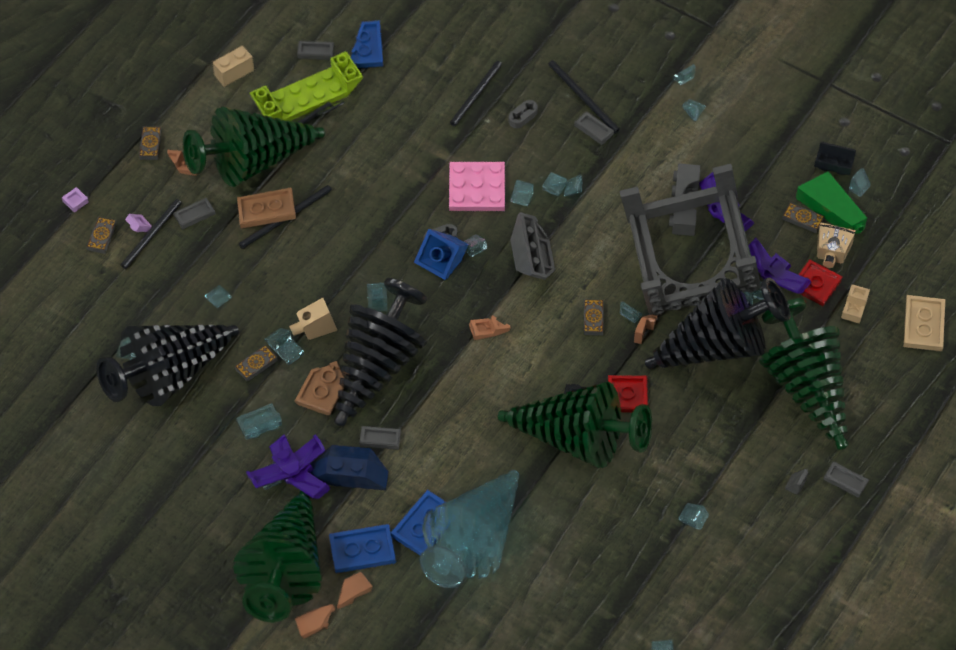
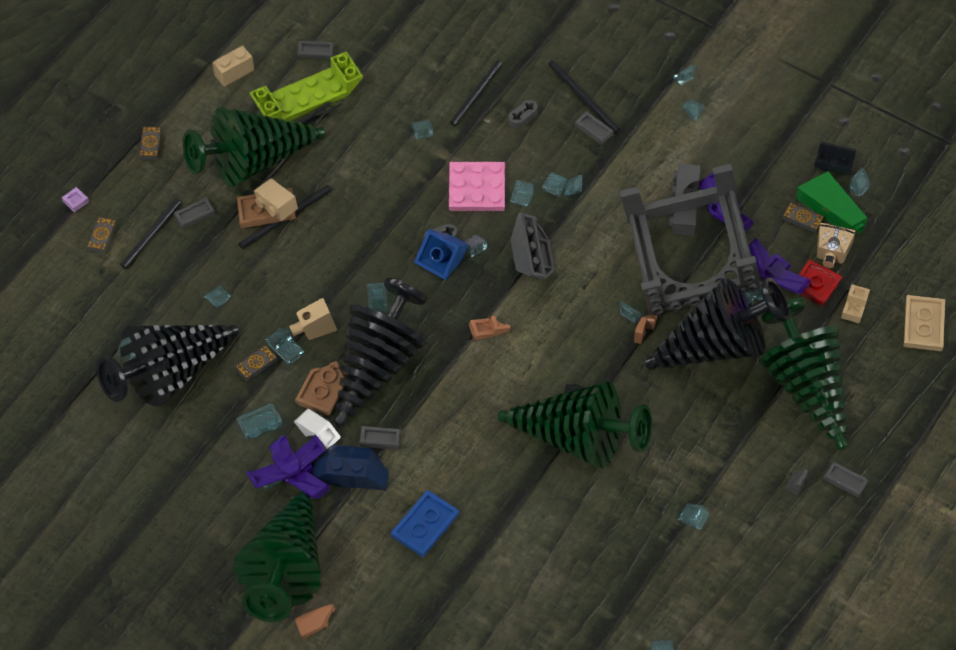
(138, 223): lavender plate -> none
(179, 161): nougat slope -> none
(275, 199): none -> tan brick
(312, 424): none -> white slope
(352, 588): nougat slope -> none
(362, 548): blue plate -> none
(368, 46): blue wing -> none
(422, 129): none -> clear light blue slope
(469, 532): clear light blue plant -> none
(593, 317): tile -> none
(631, 391): red tile -> none

